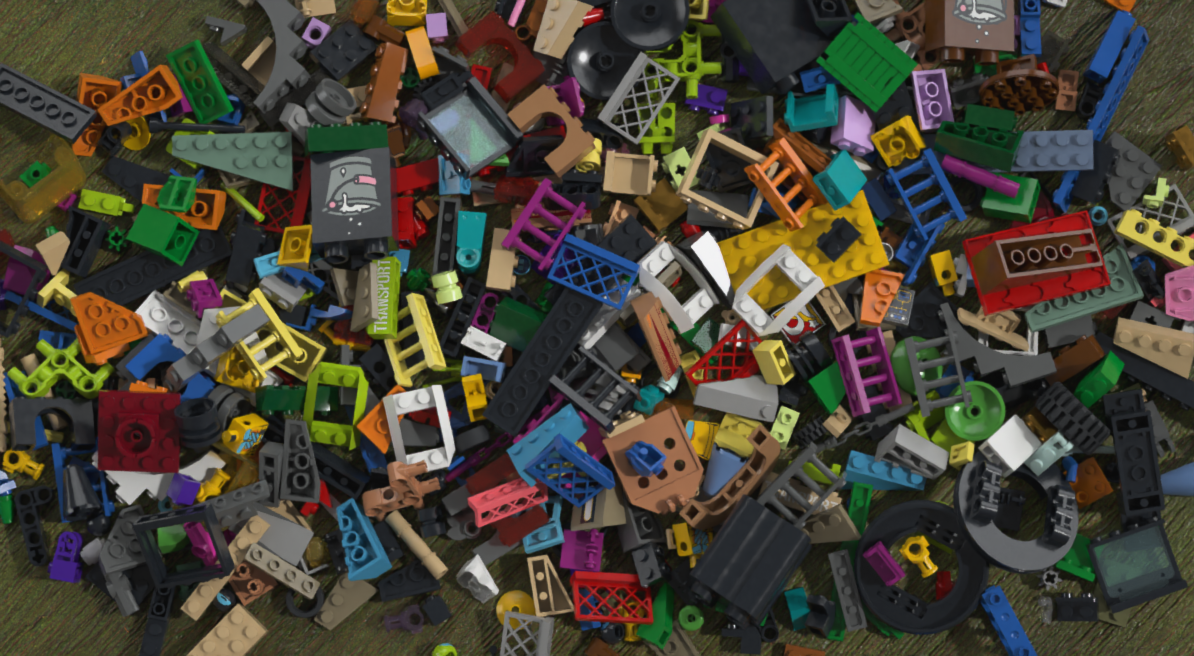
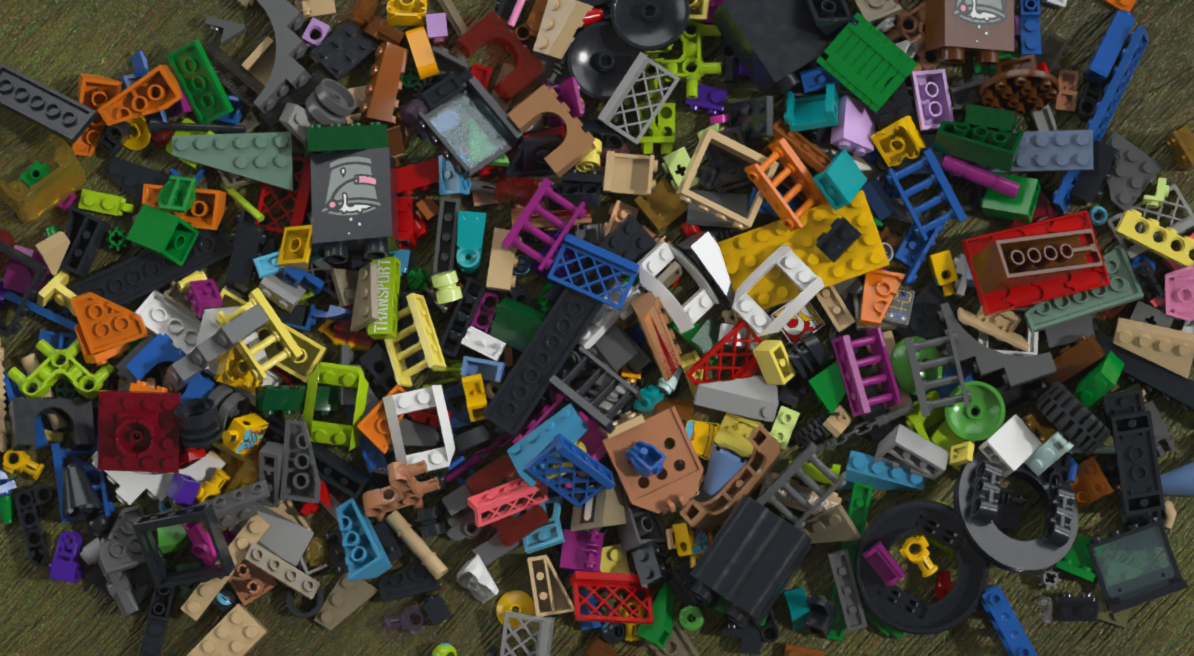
(162, 138): none -> clear red cone
(190, 455): none -> red hinge
(614, 560): none -> light yellow wing
(1043, 119): none -> light grey tile
(1059, 466): none -> black plate
(1170, 513): none -> tan arm

